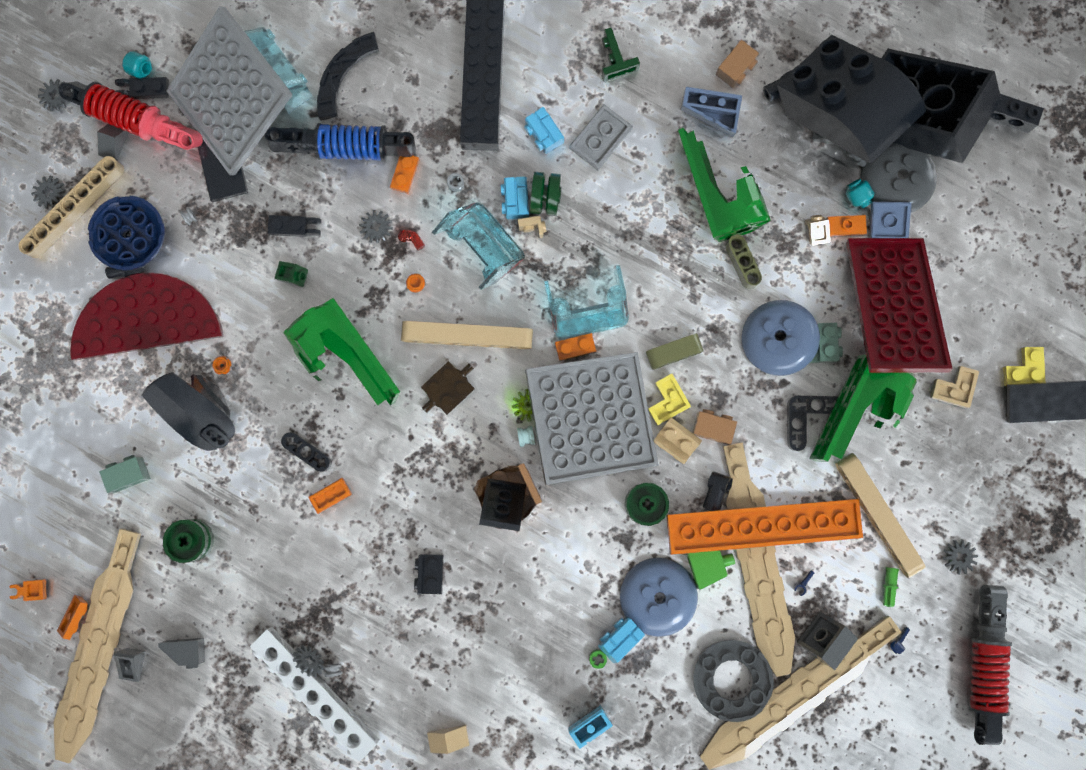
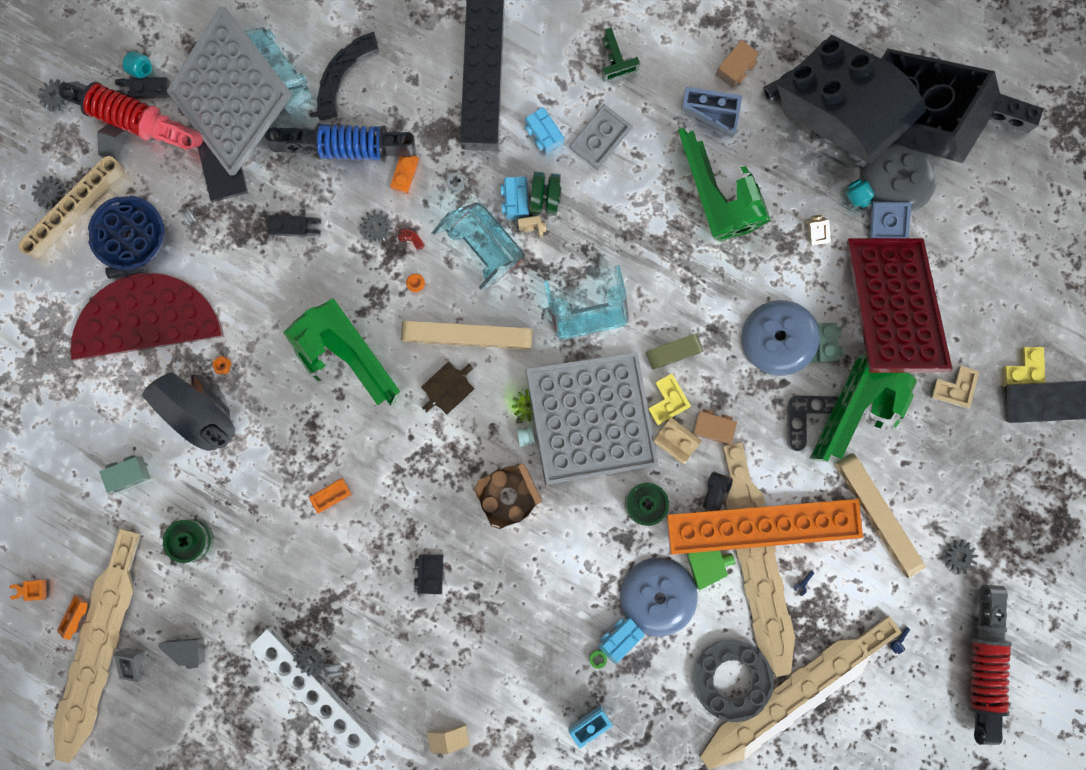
(291, 273): dark green bracket -> none
(291, 448): black beam -> none
(503, 504): black plate -> none
(575, 347): orange plate -> none
(743, 252): olive beam -> none
(827, 640): dark grey slope -> none
(847, 225): orange plate -> none
(890, 587): bright green axle -> none

